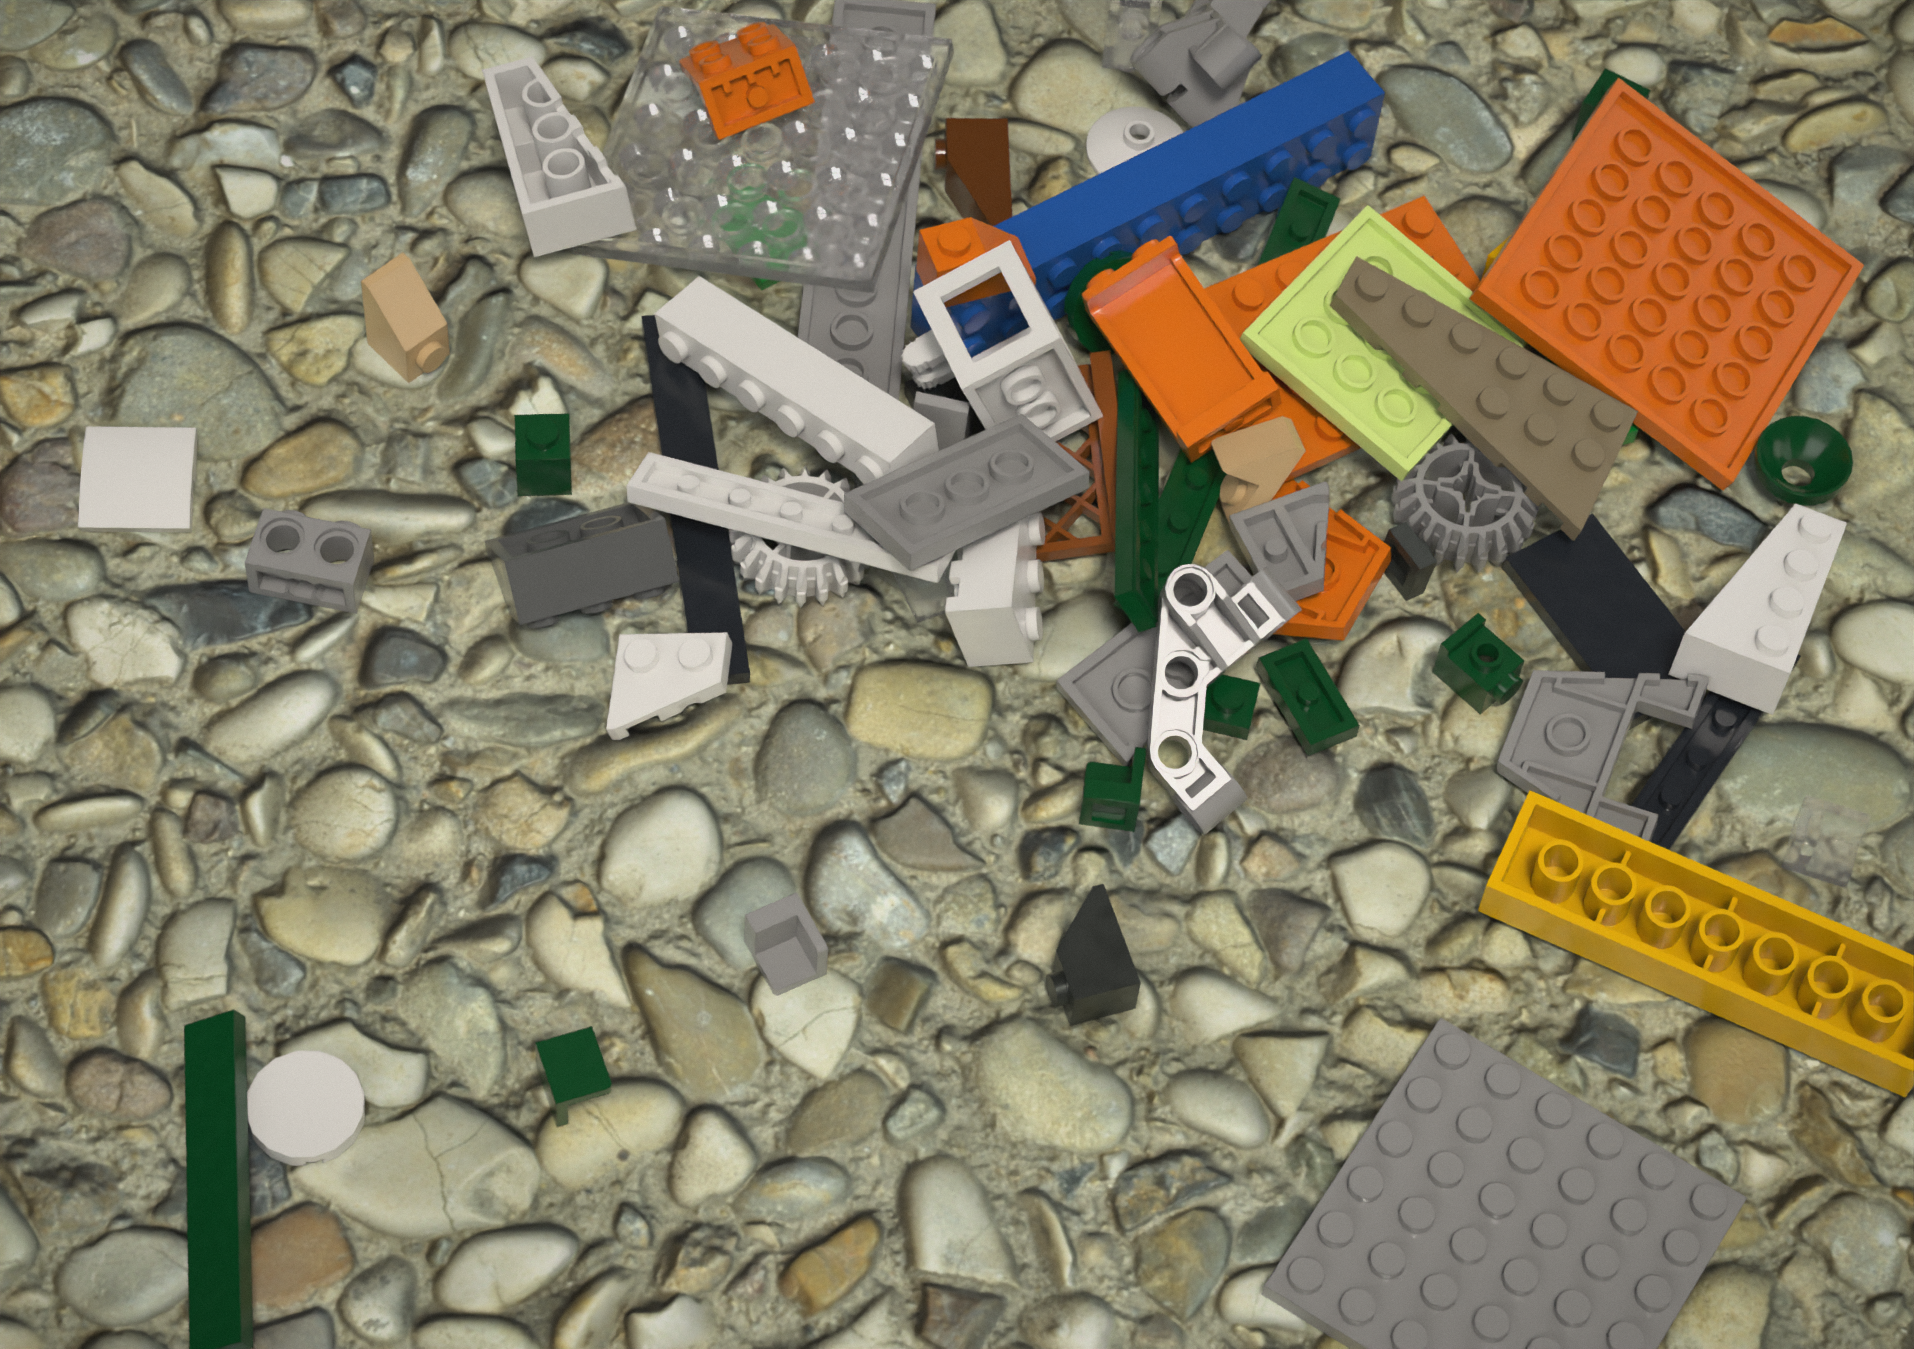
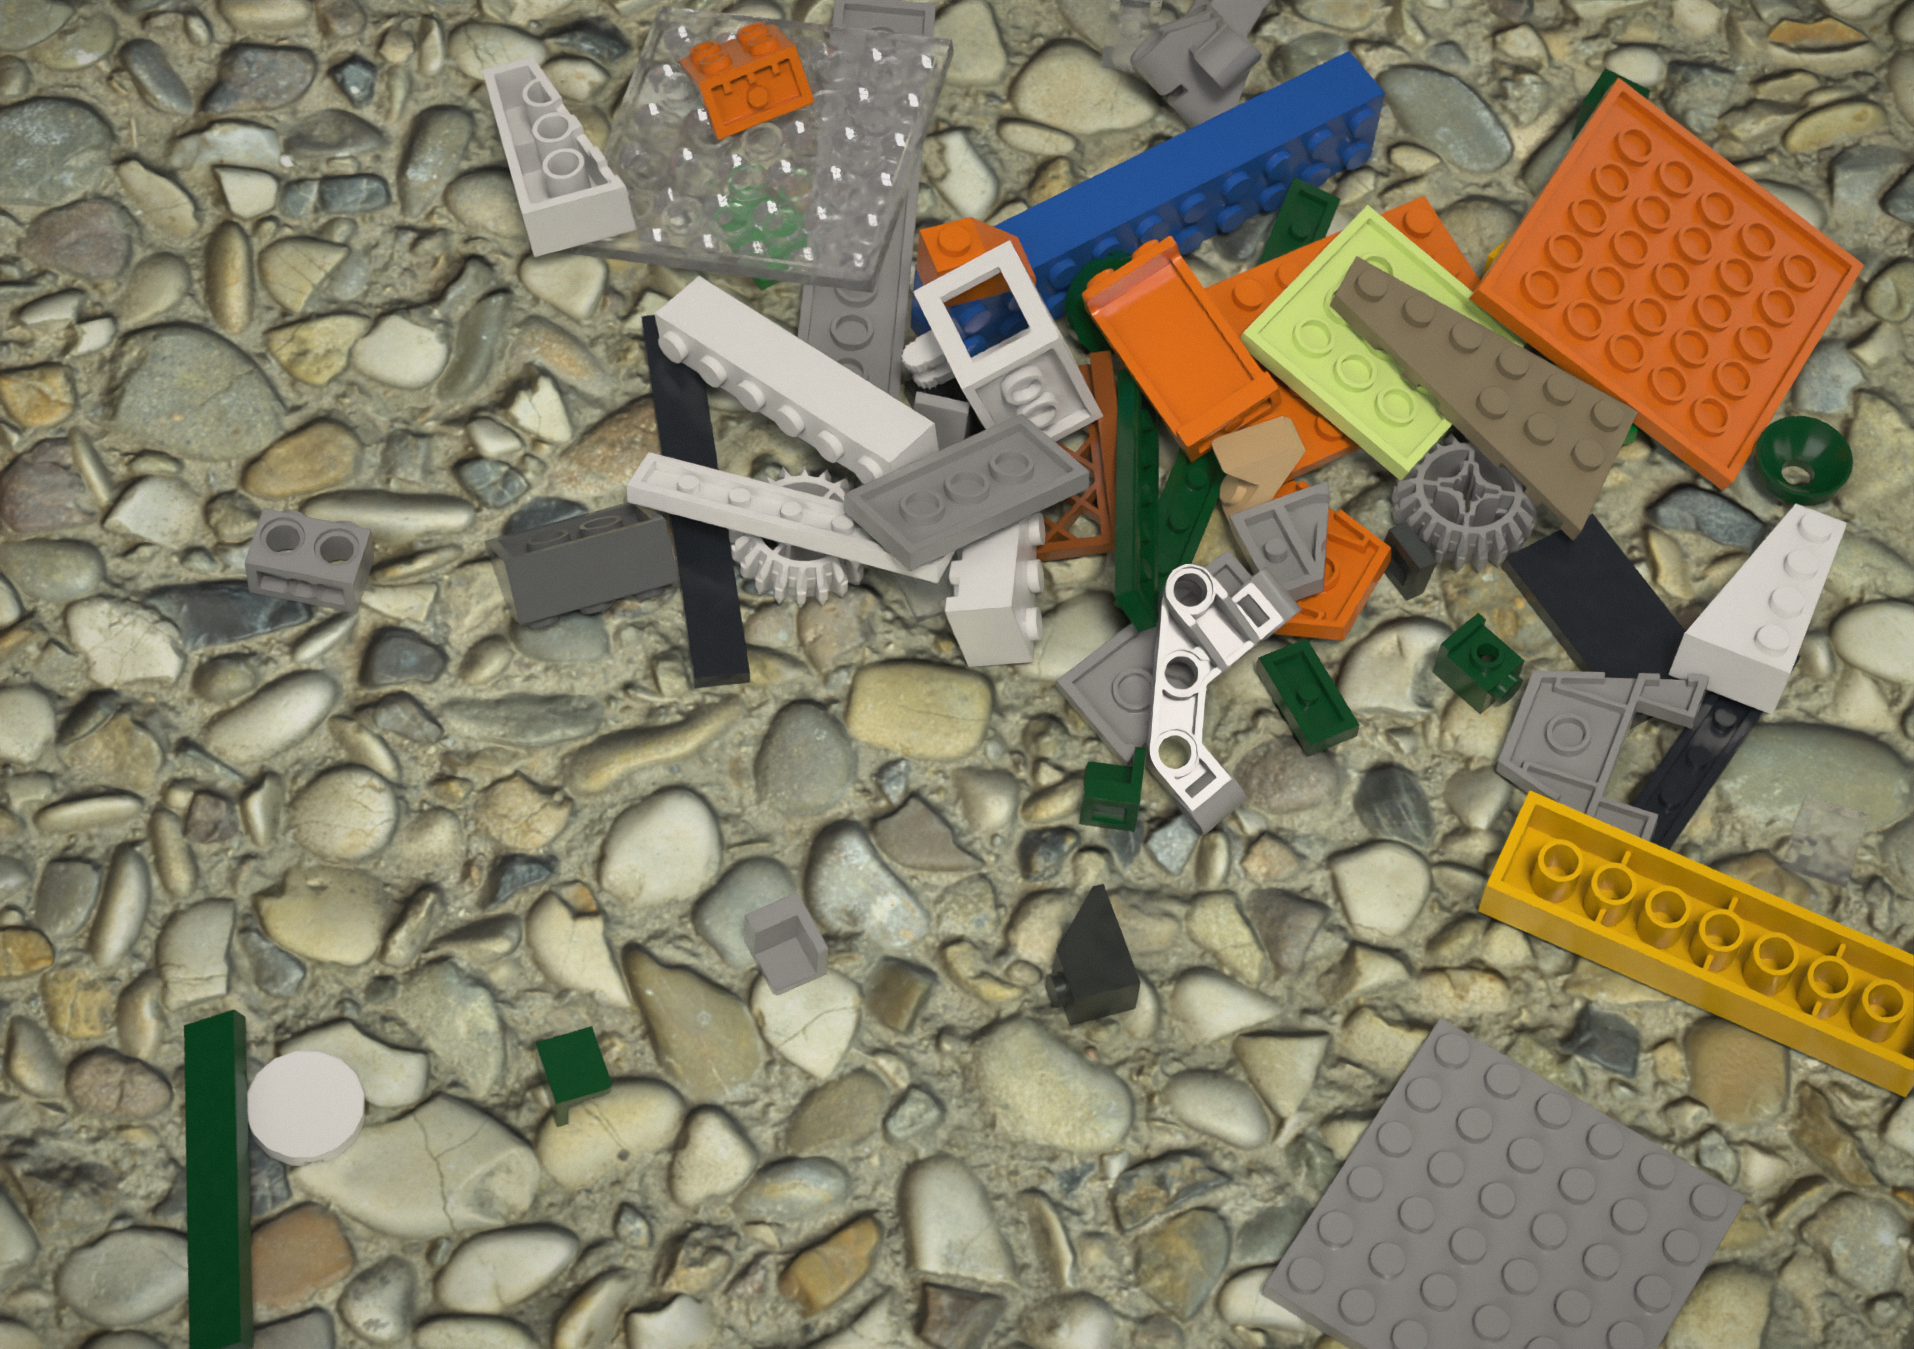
(137, 479): white slope -> none
(404, 319): tan slope -> none
(543, 454): dark green brick -> none
(665, 676): white wing -> none
(976, 167): reddish brown slope -> none
(1116, 135): white dish -> none
(1230, 706): dark green plate -> none

